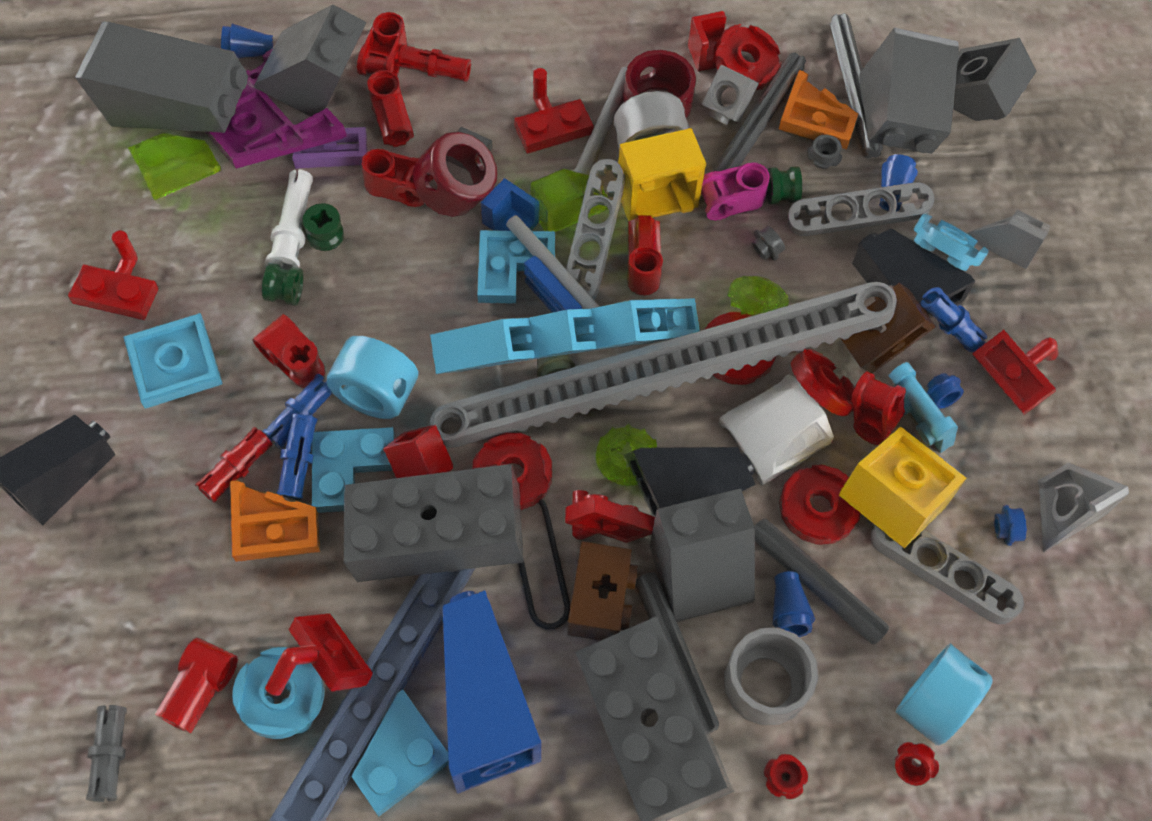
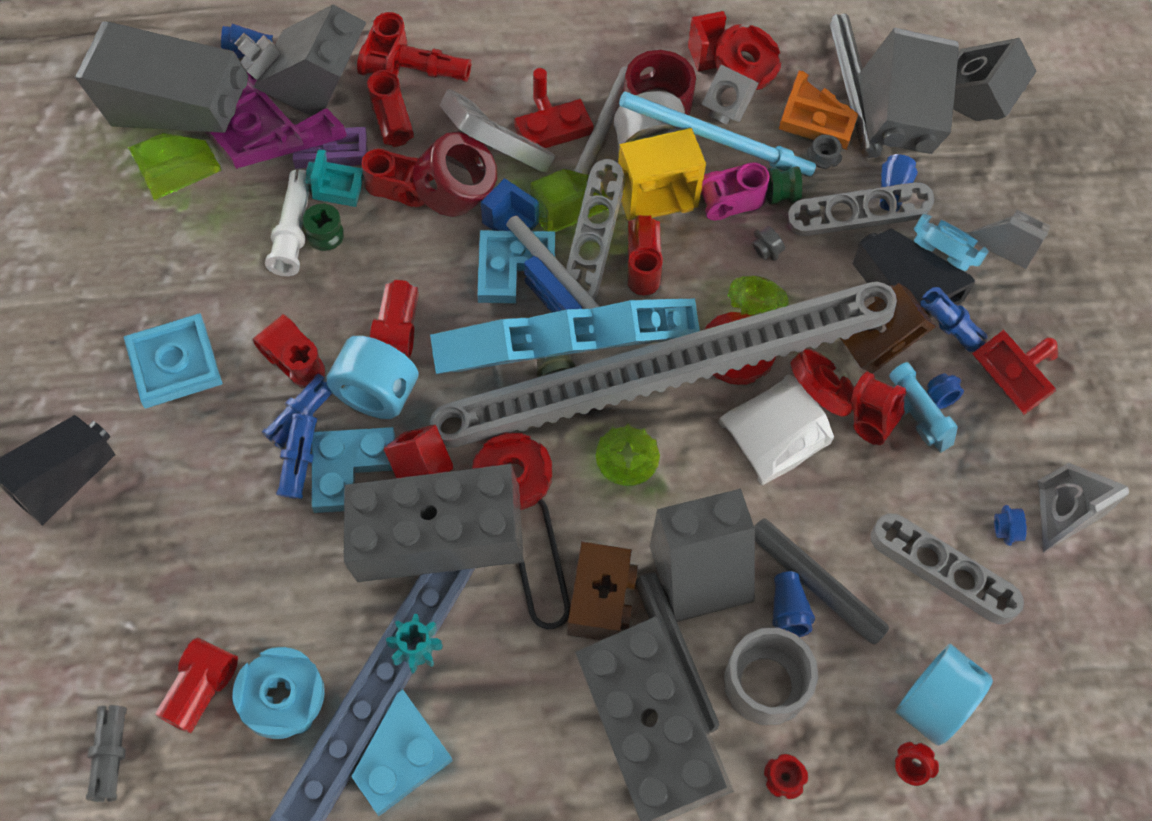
(118, 289): red plate -> none
(234, 464): red pin -> none
(257, 55): none -> light grey tile
(270, 525): orange wing -> none
(282, 284): dark green wheel -> none
(327, 649): red plate -> none
(334, 181): none -> teal bracket
(397, 316): none -> red piece
(405, 636): none -> teal gear
(476, 124): none -> light grey beam
(485, 706): blue slope -> none
(597, 515): red plate -> none
(688, 473): black slope -> none
(761, 113): dark grey axle -> none
(778, 157): none -> medium azure bar
(806, 521): red tile -> none
(902, 486): yellow container -> none

